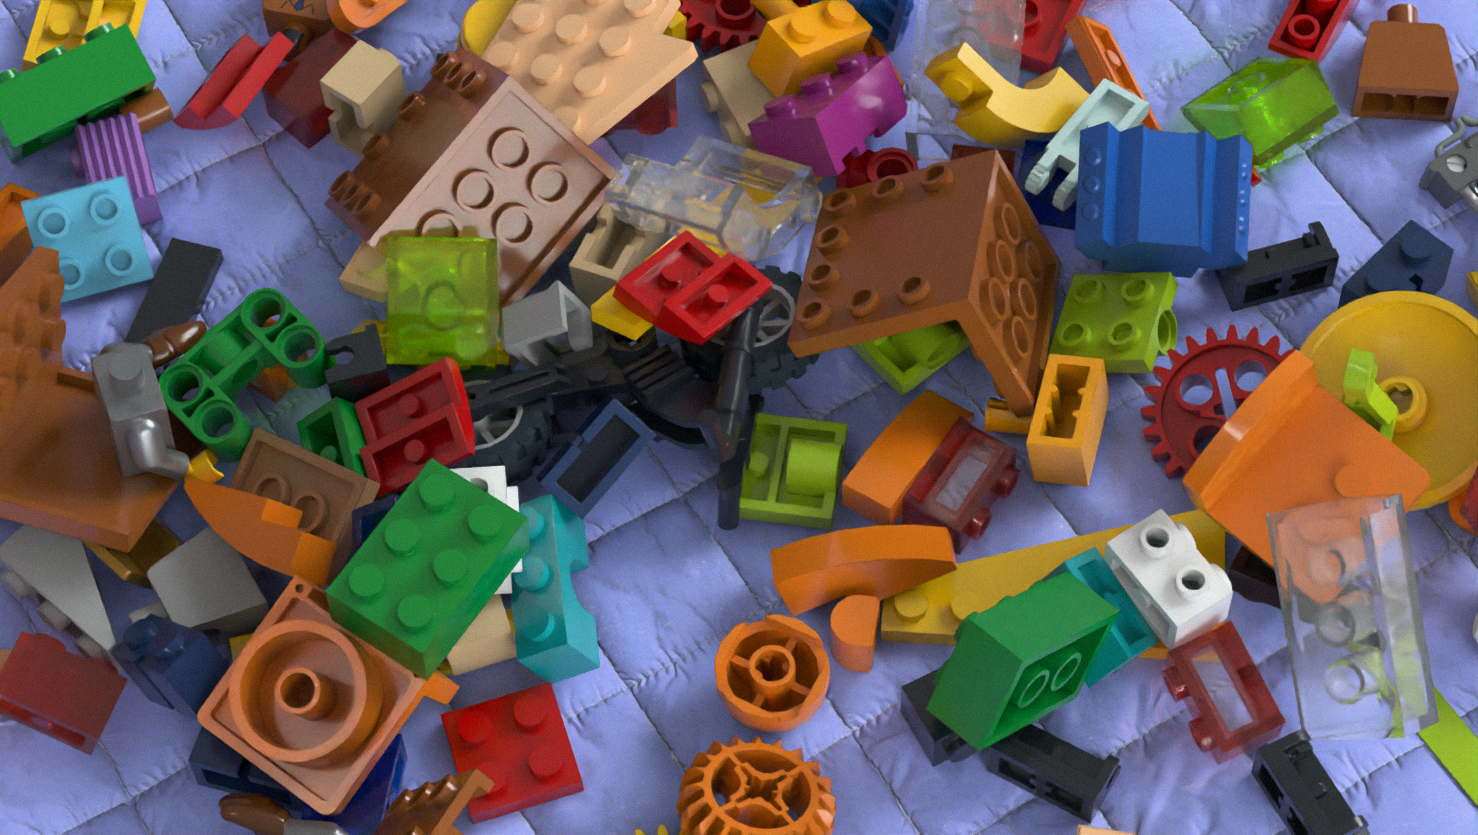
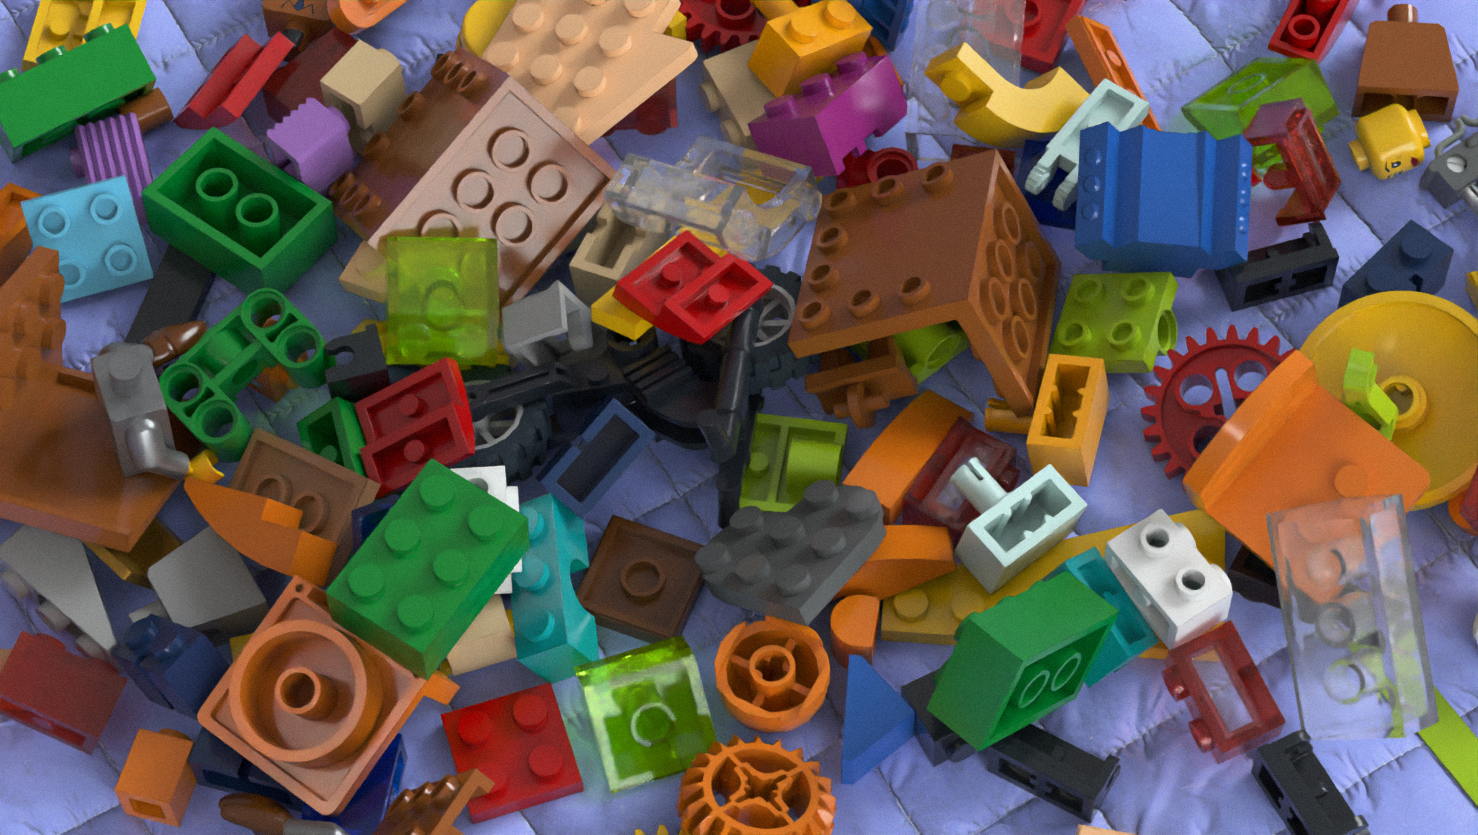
(157, 777): none -> orange brick
(239, 215): none -> green brick
(313, 145): none -> medium lavender brick
(641, 581): none -> reddish brown tile
(646, 712): none -> clear neon green slope
(794, 558): none -> dark grey plate
(862, 386): none -> dark orange hips
(874, 721): none -> blue slope
(1013, 525): none -> light aqua brick
(1305, 160): none -> clear red window
(1389, 141): none -> yellow head

